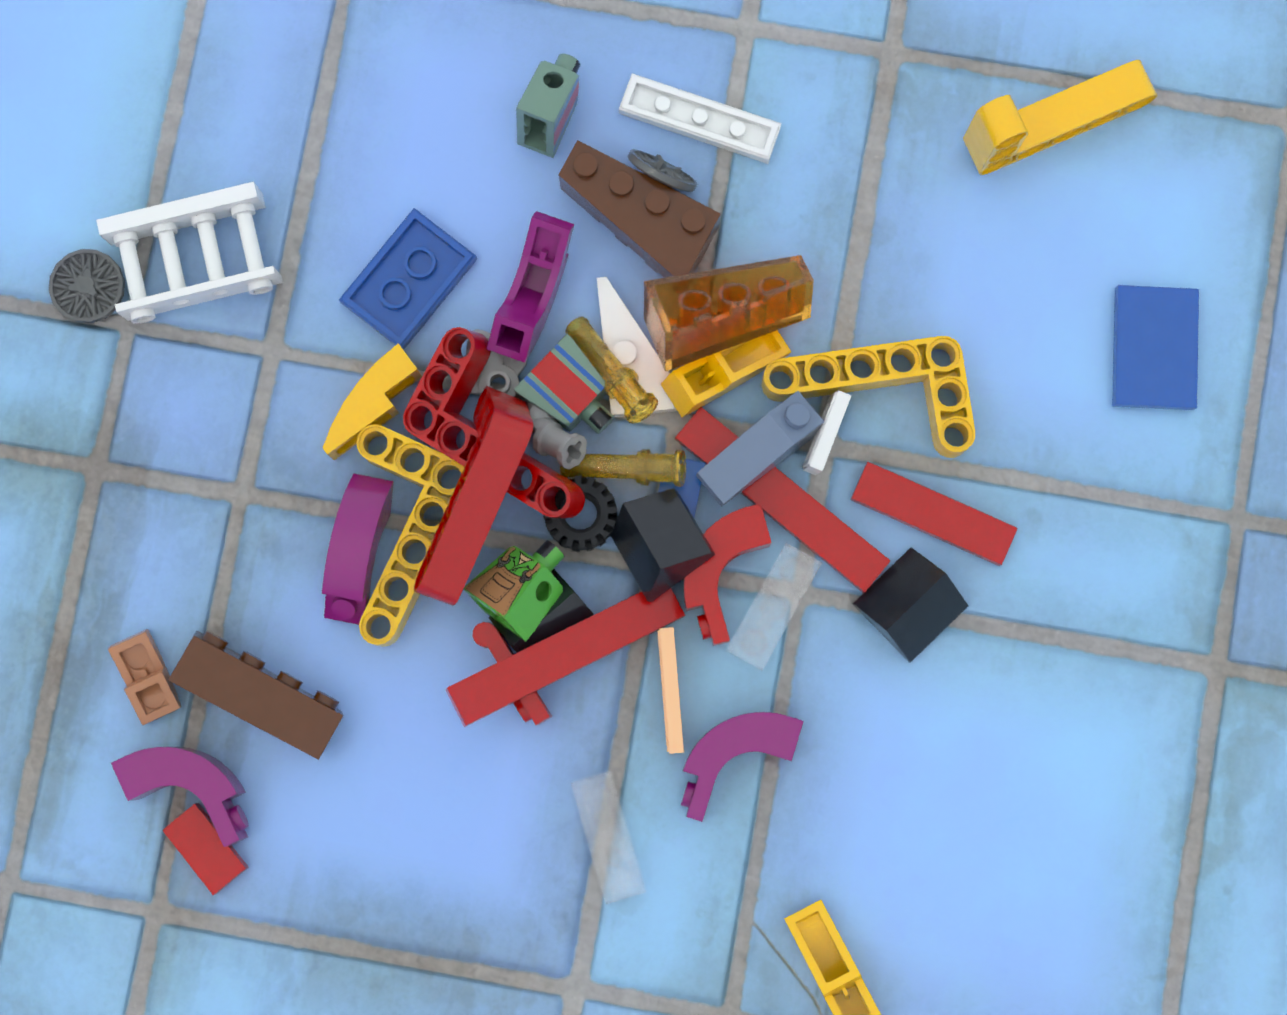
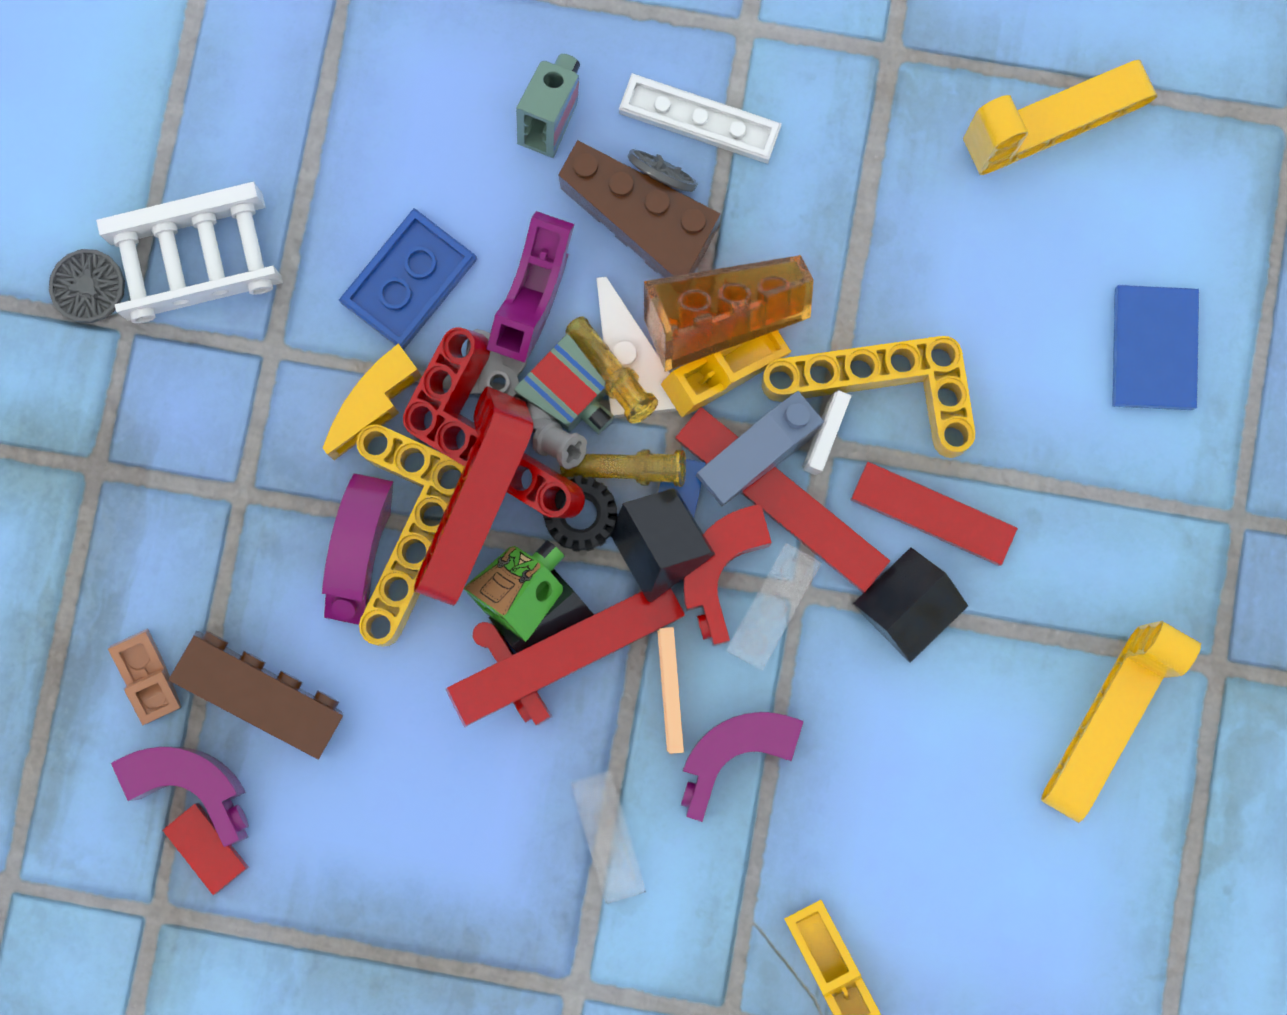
(1148, 657): none -> yellow beam

